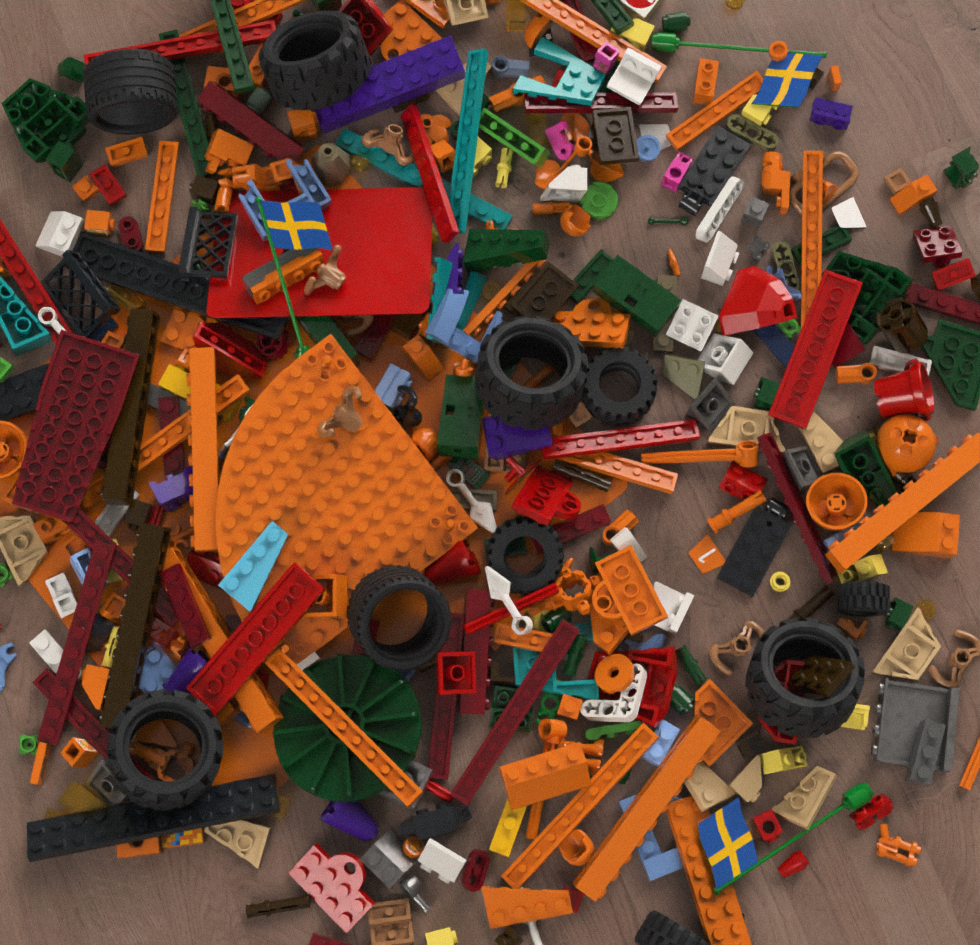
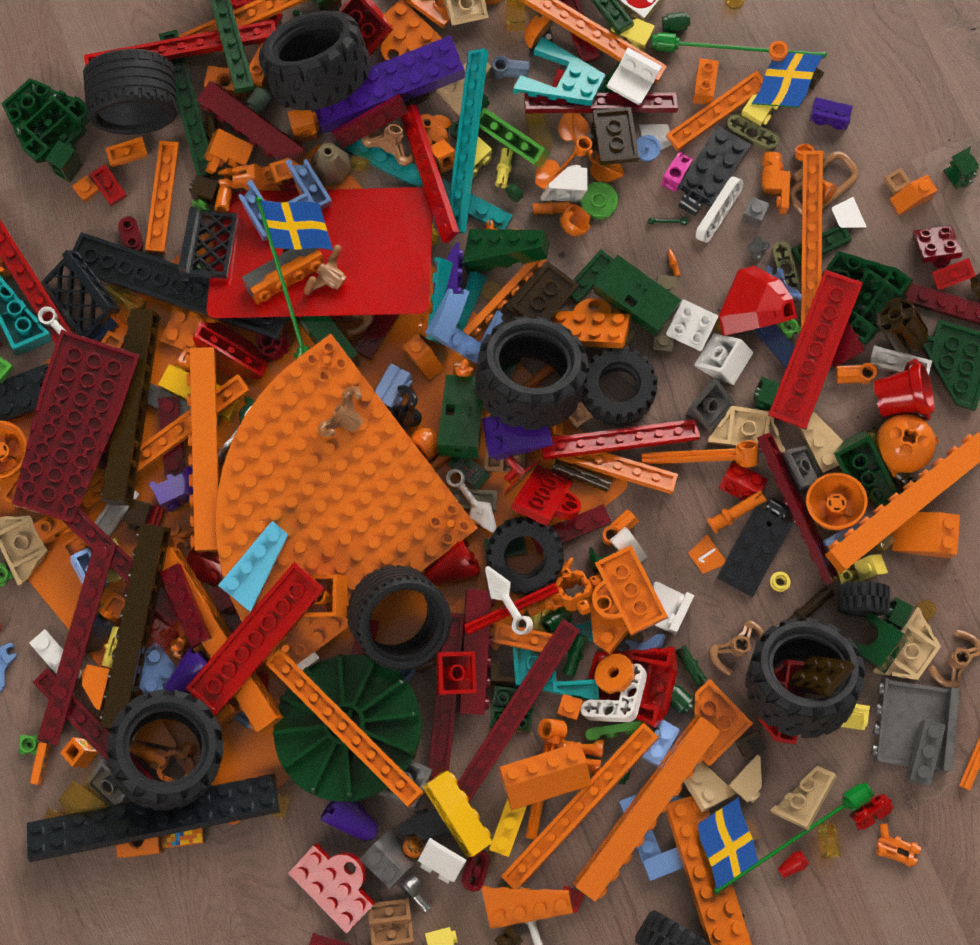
(60, 232): white slope -> none
(62, 594): white slope -> none
(71, 69): dark green plate -> none
(99, 223): orange brick -> none
(222, 600): none -> dark red brick
(242, 837): tan wing -> none
(277, 906): dark brown pin -> none
(369, 121): none -> dark red plate
(406, 323): dark brown panel -> none
(457, 814): none -> yellow brick
(507, 99): orange piece -> none
(514, 192): none -> dark green tile
(544, 711): green piece -> none
(560, 141): dark pink leg -> none
(577, 848): orange hair -> none
(603, 61): dark pink leg -> none
(685, 373): olive wing -> none
(719, 260): white slope -> none
(770, 817): red brick -> none
(783, 760): light yellow slope -> none
(799, 150): none -> orange tile
(828, 840): none -> clear yellow piece
(834, 78): orange tile -> none
(849, 630): orange bracket -> none
(885, 648): none -> dark green piece
(931, 212): dark brown cone -> none

